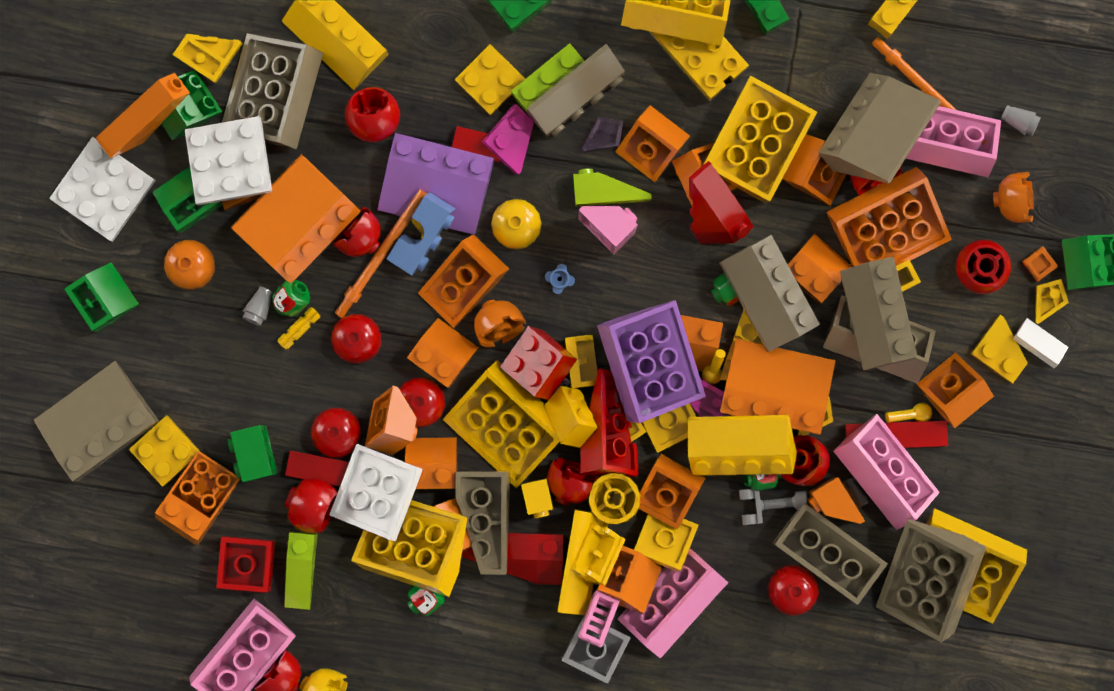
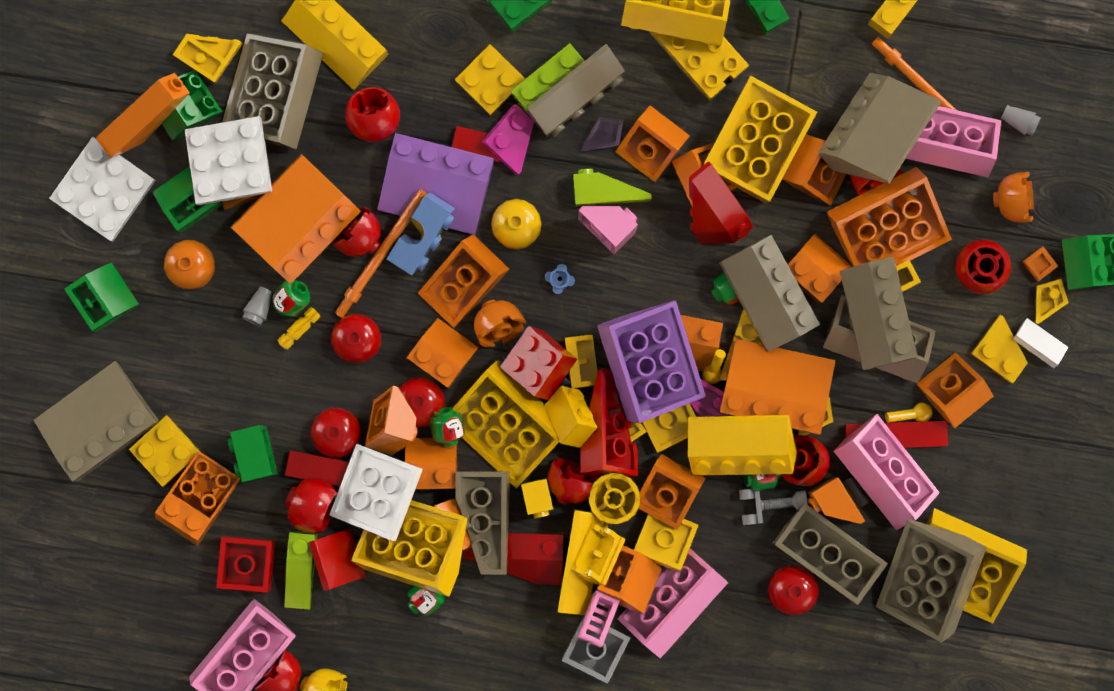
(333, 559): none -> red tile
(447, 426): none -> green head

